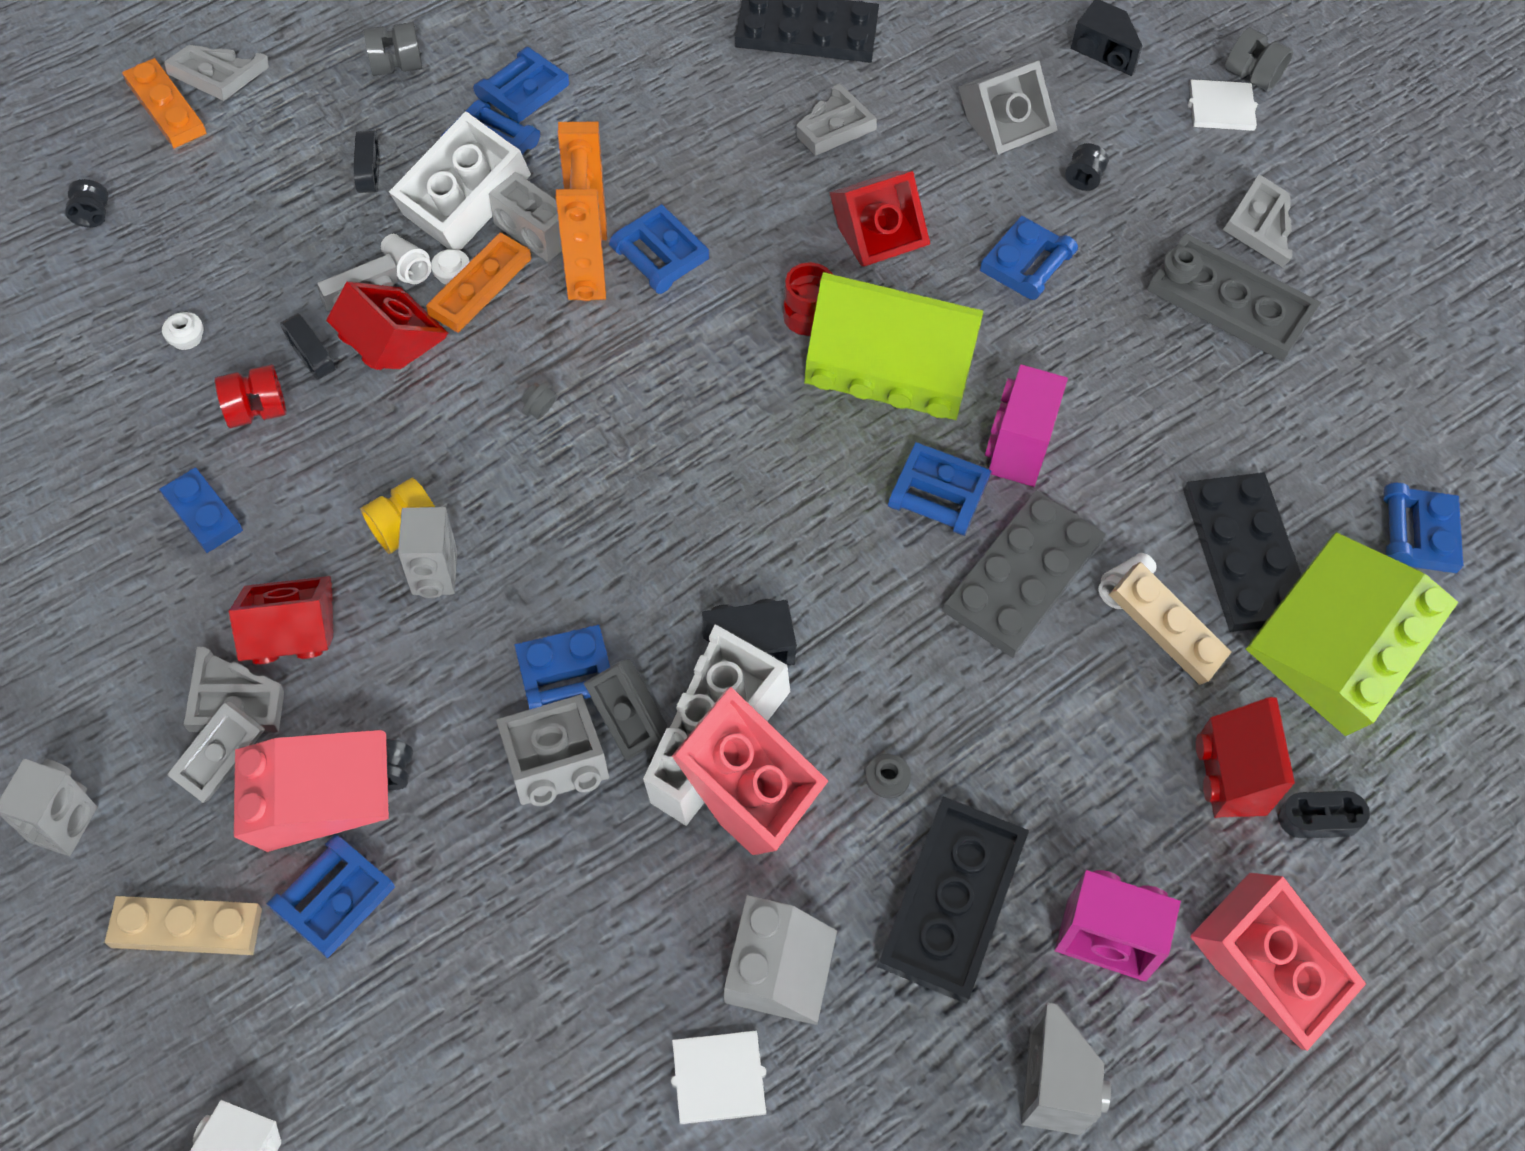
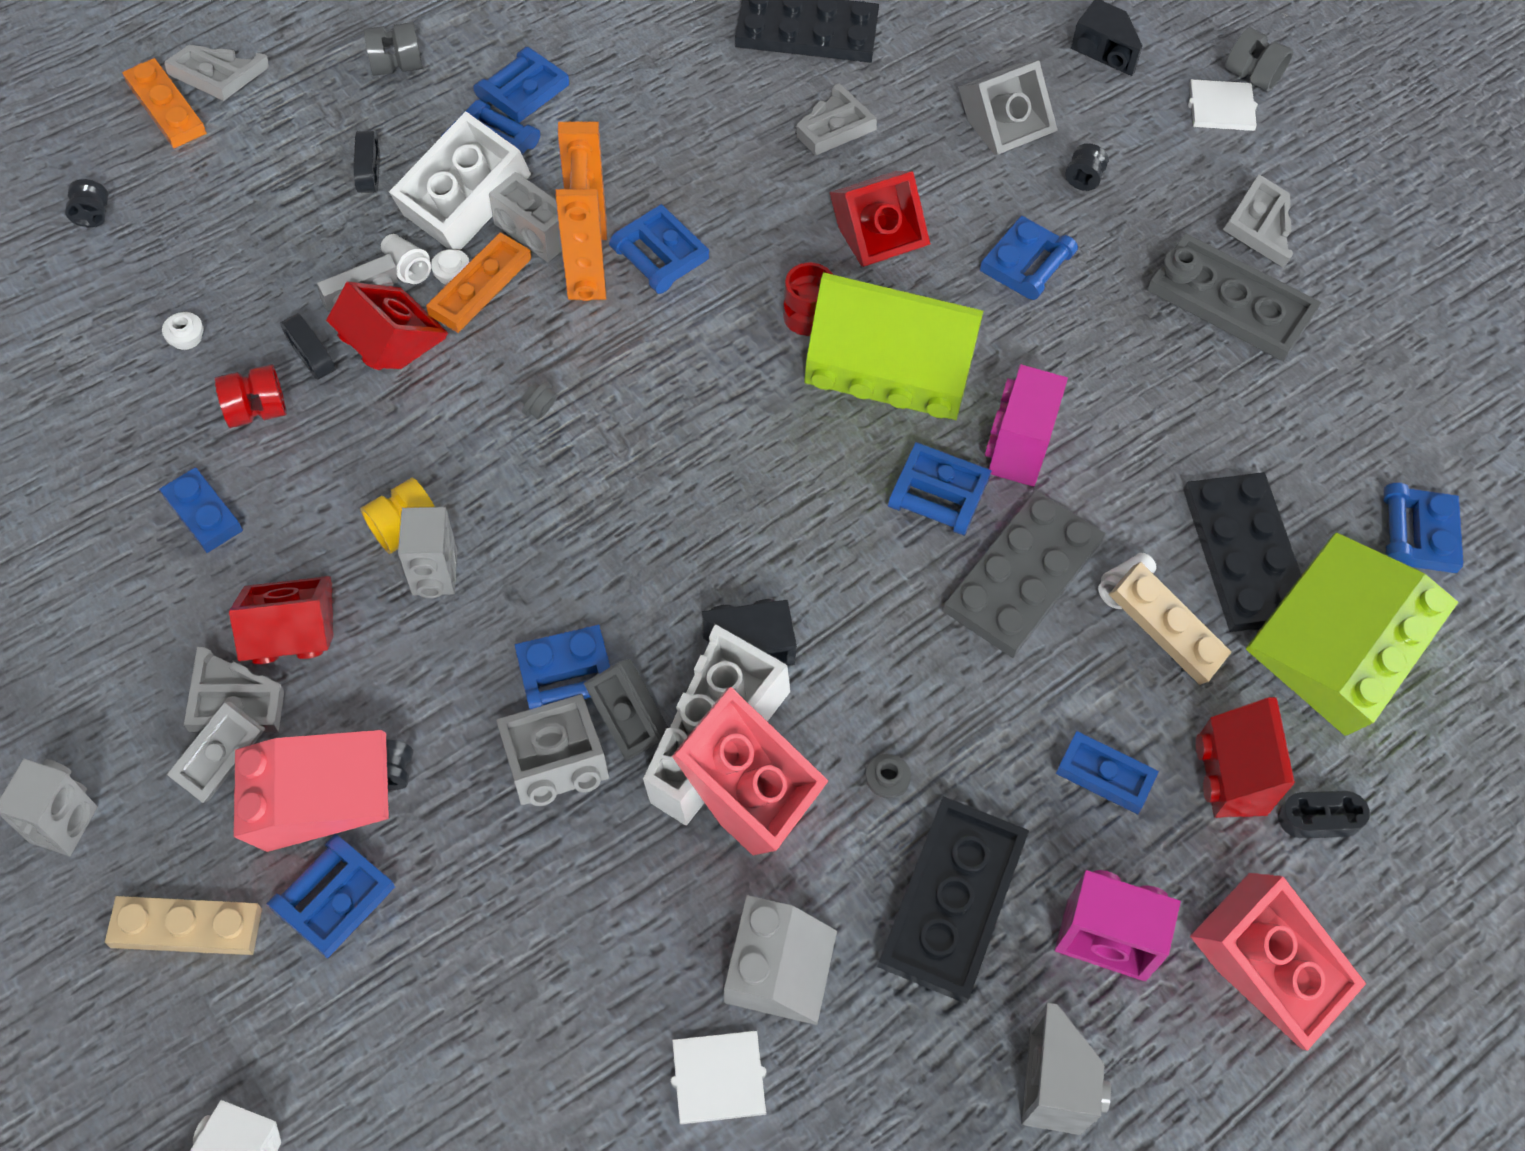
(1107, 772): none -> blue plate

